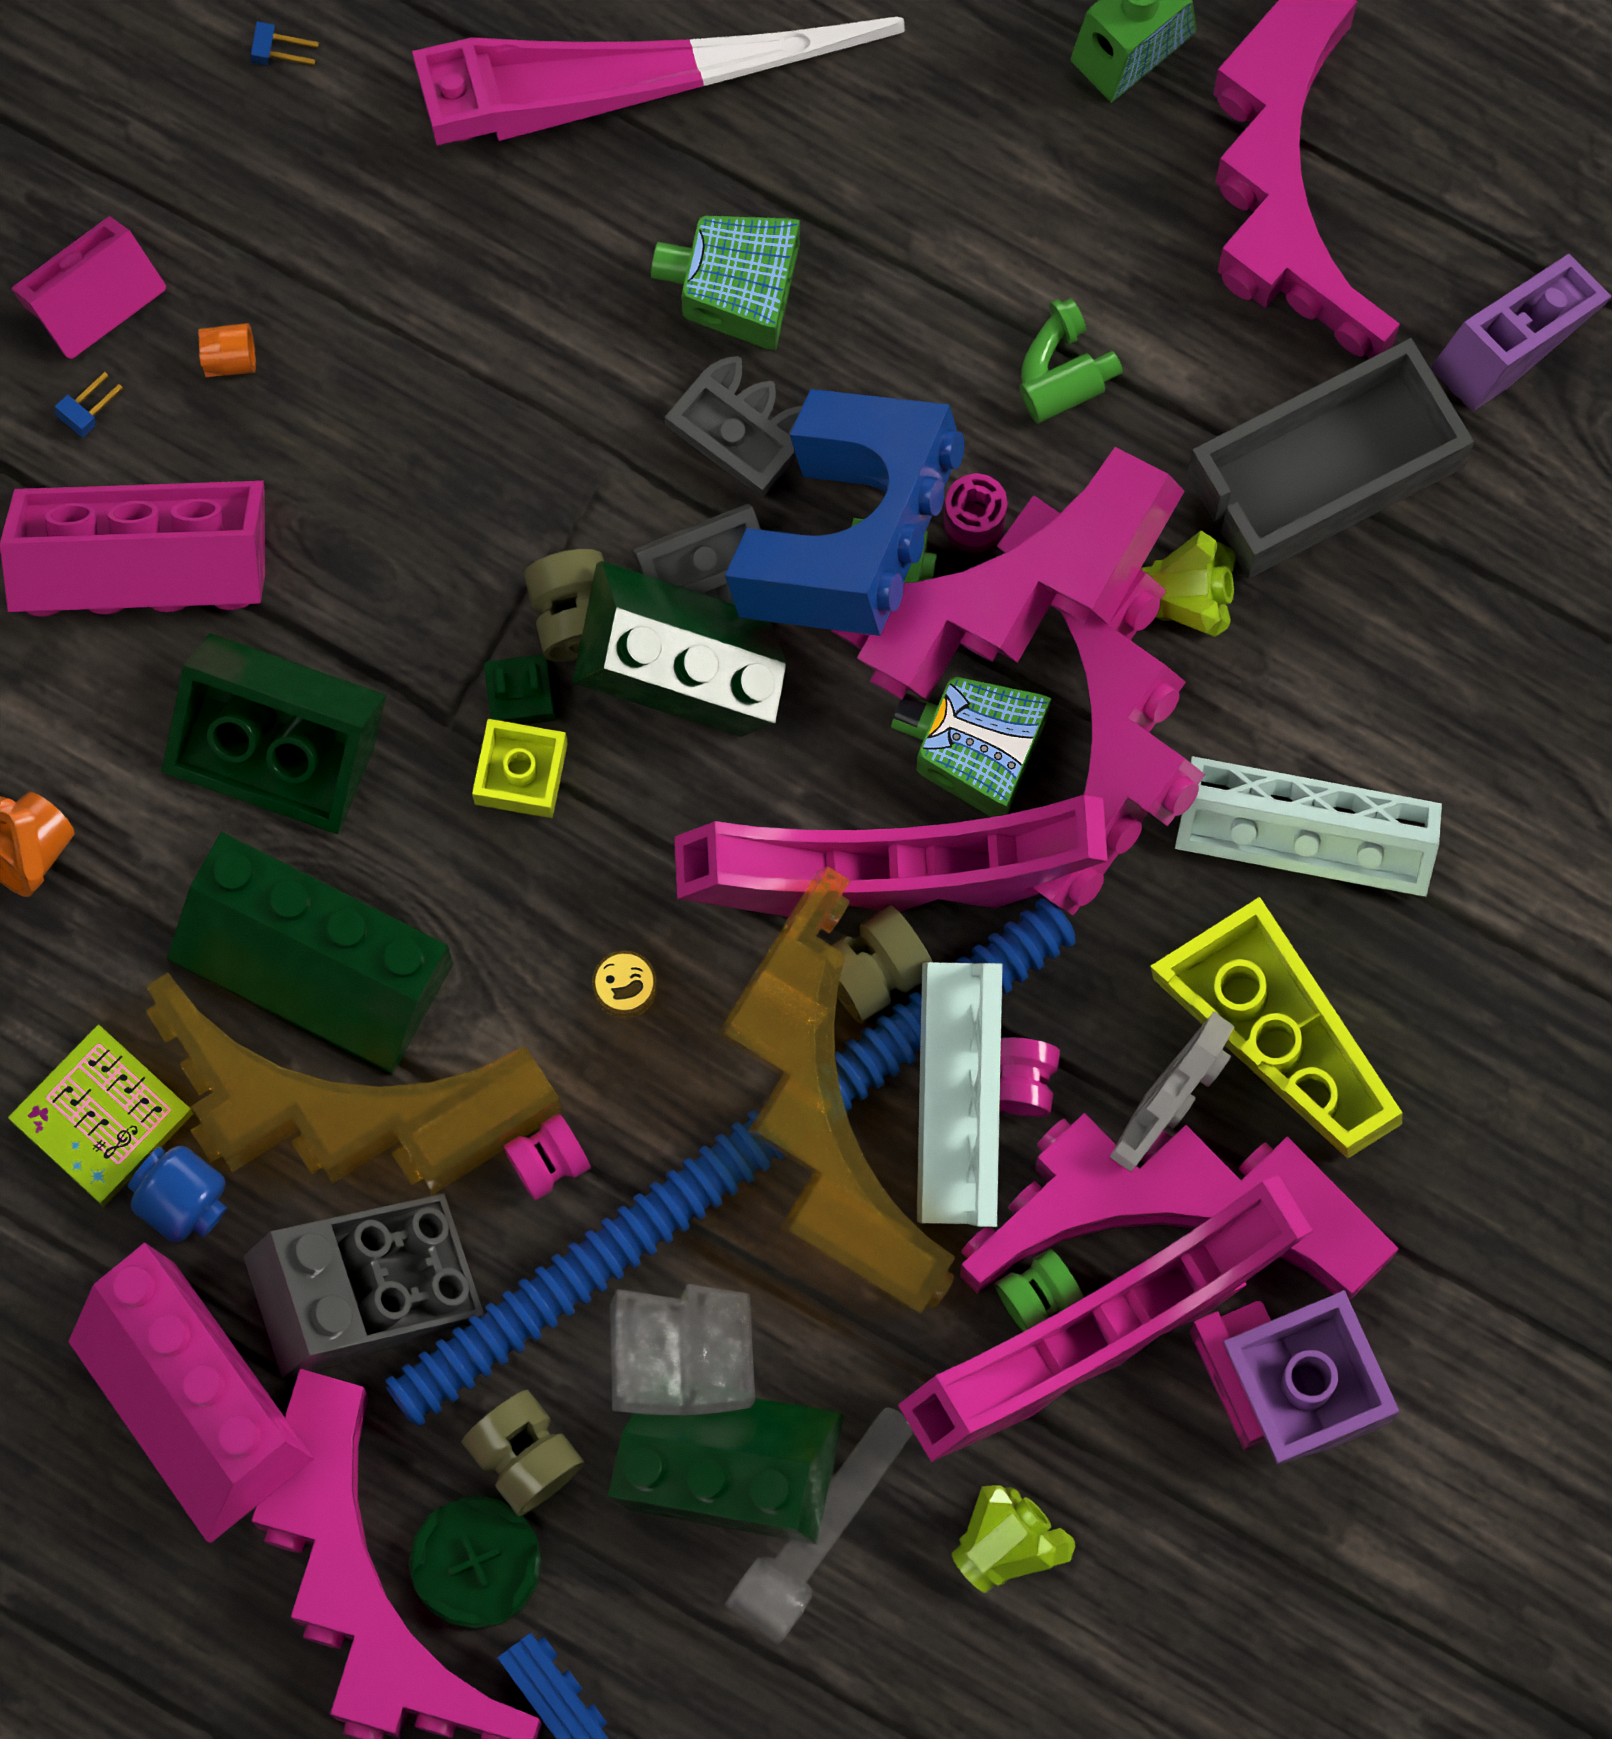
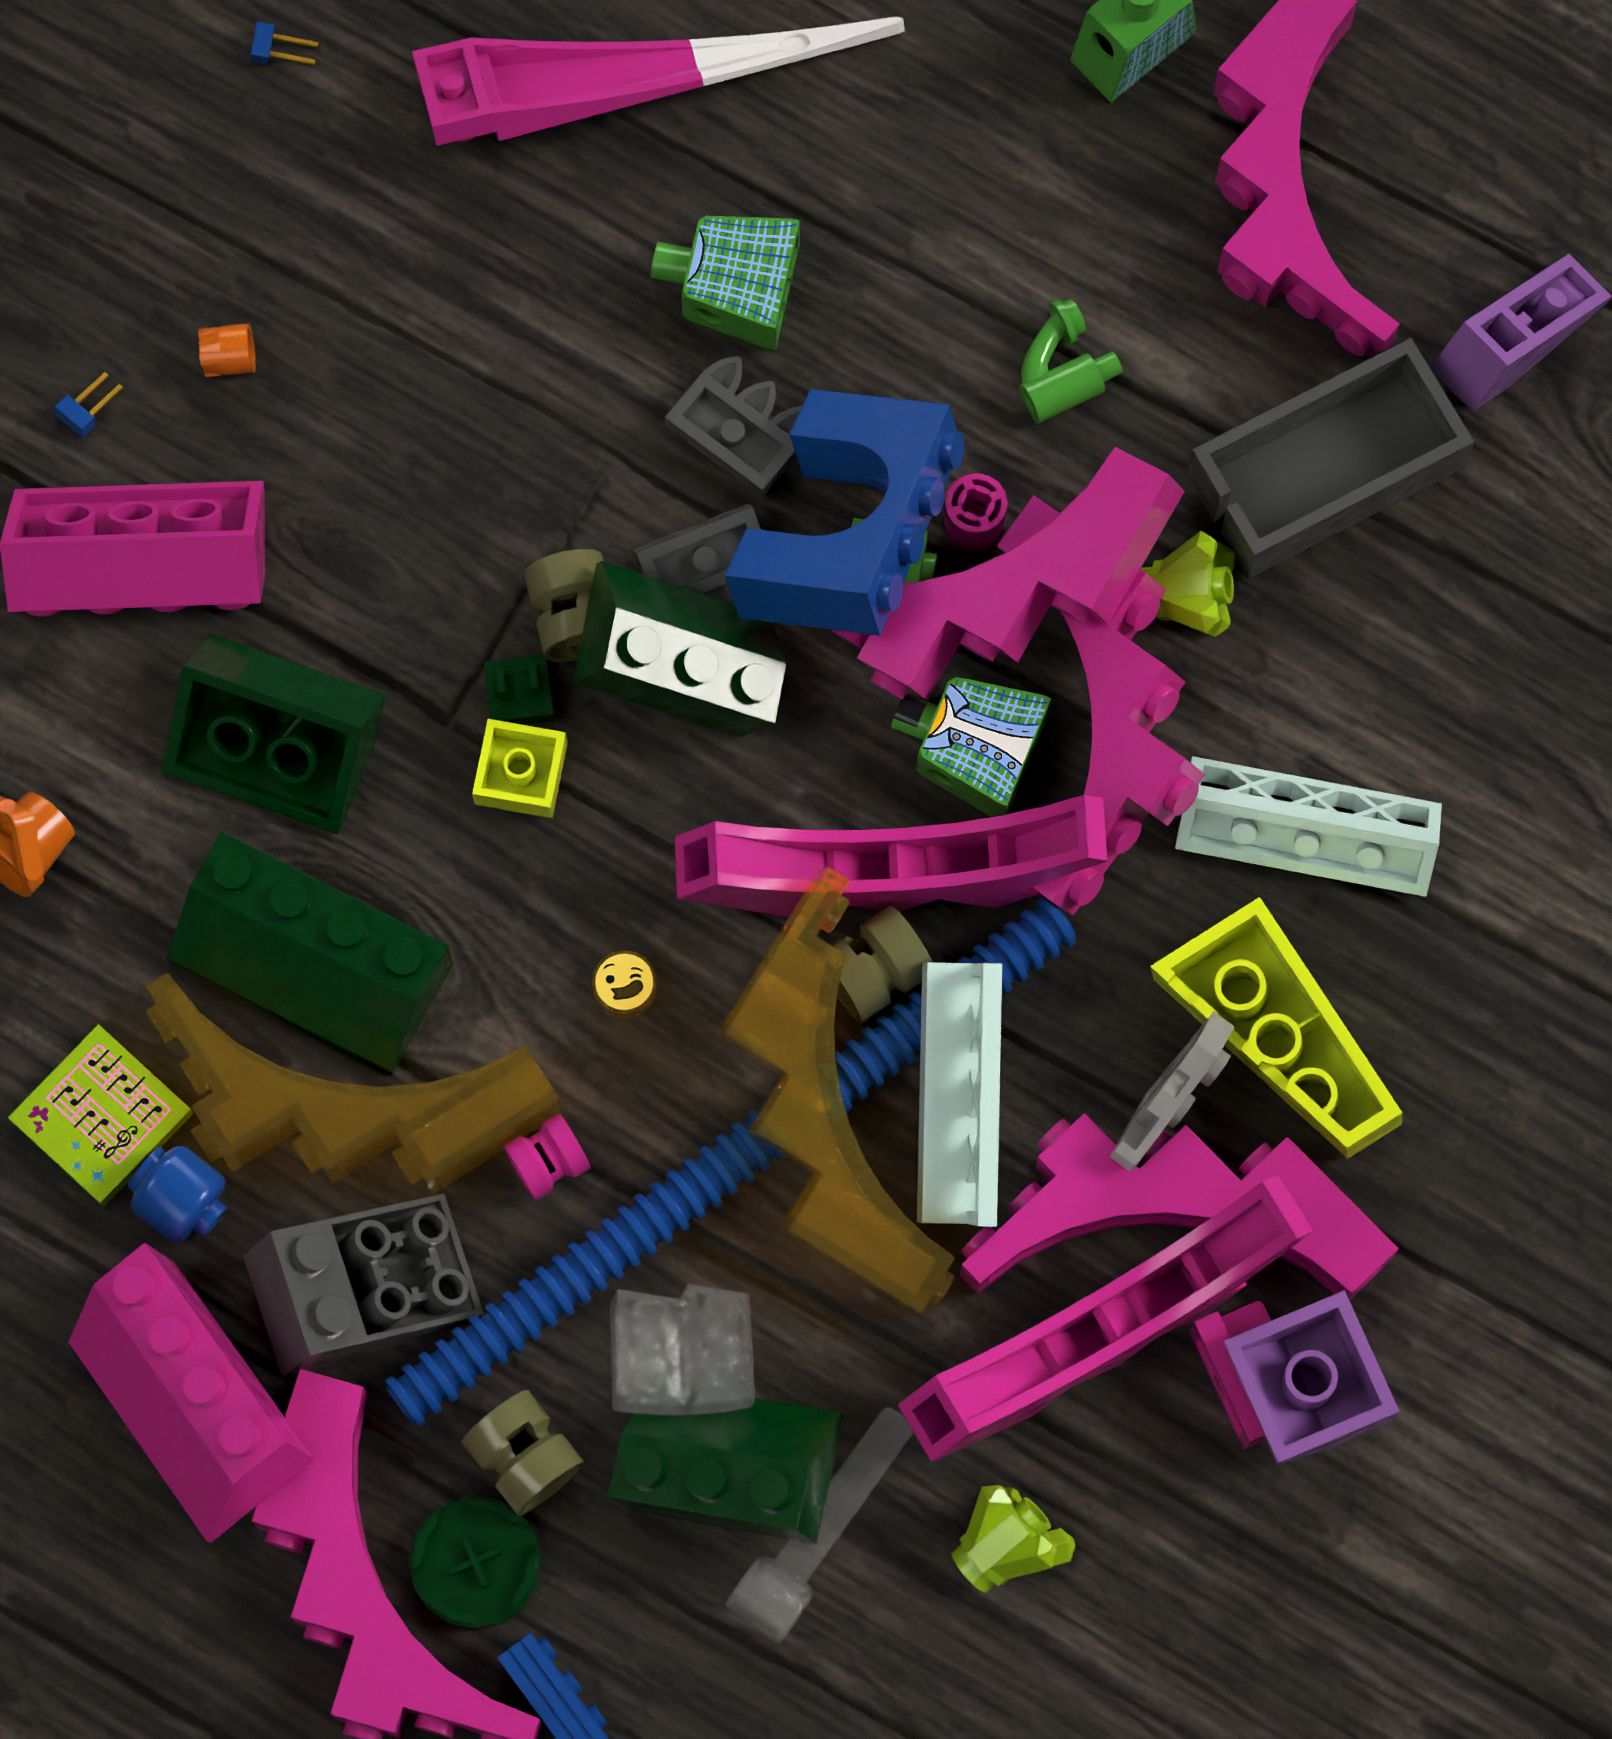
(90, 287): dark pink panel -> none
(1023, 1073): dark pink wheel -> none
(1051, 1287): bright green wheel -> none

